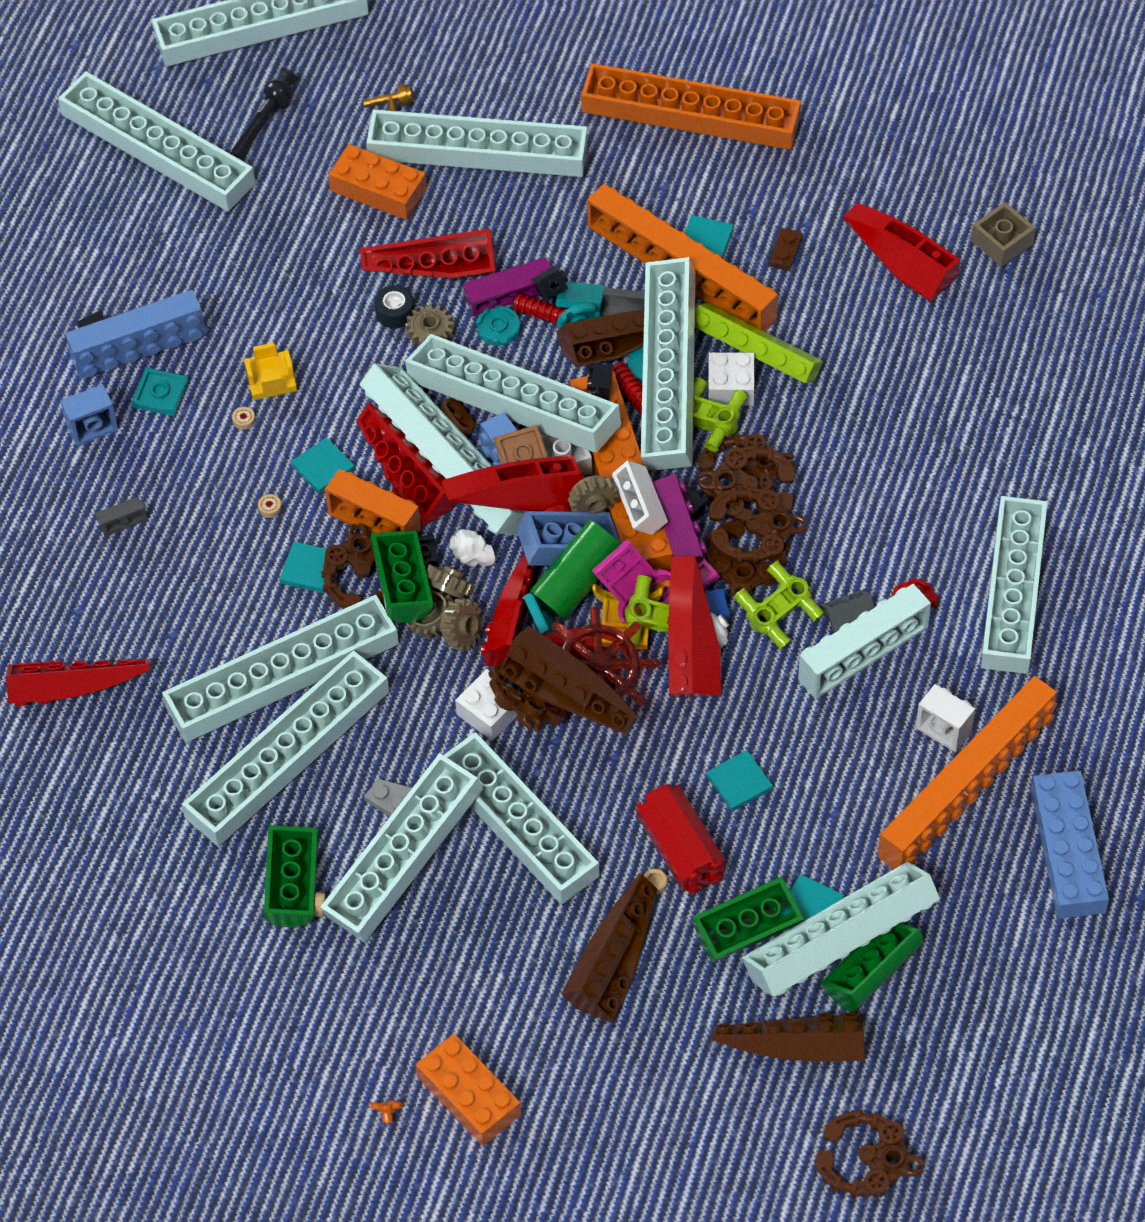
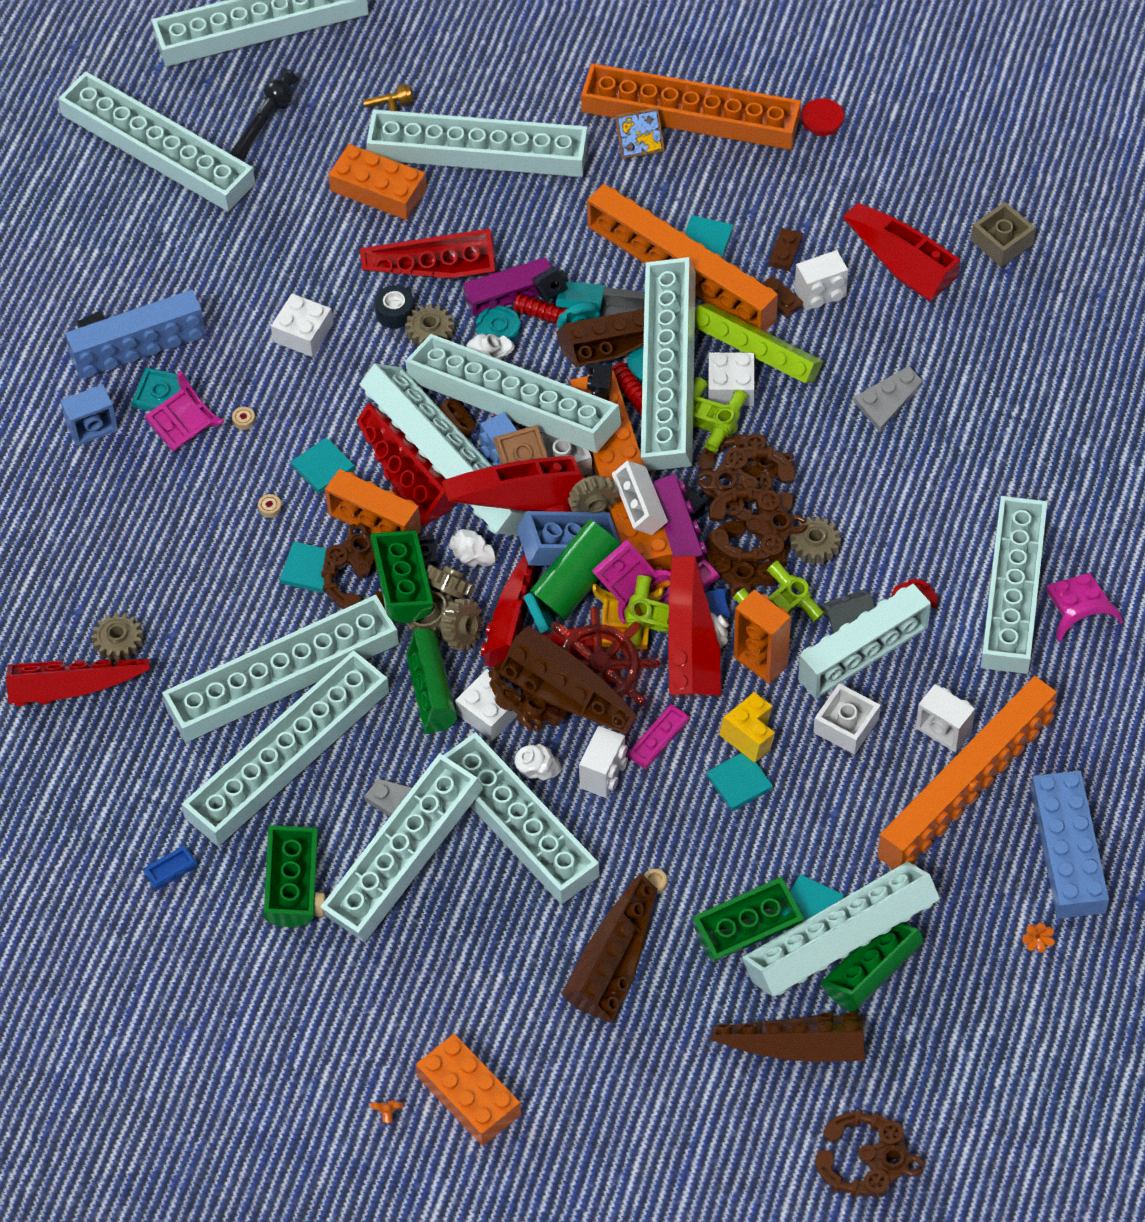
(106, 635): none -> dark tan gear
(121, 516): dark grey panel -> none
(170, 867): none -> blue tile
(181, 416): none -> dark pink piece
(269, 372): yellow panel -> none
(302, 325): none -> white brick
(430, 682): none -> green brick
(491, 345): none -> white head
(537, 762): none -> white head
(603, 762): none -> white brick
(639, 132): none -> tile
(658, 736): none -> dark pink tile
(681, 839): red brick -> none
(747, 728): none -> yellow brick
(762, 636): none -> orange brick
(787, 301): none -> reddish brown plate
(816, 542): none -> dark tan gear
(821, 280): none -> white brick
(822, 116): none -> red tile
(846, 718): none -> white brick
(887, 397): none -> light grey wing
(1038, 937): none -> orange plant
(1078, 599): none -> dark pink piece

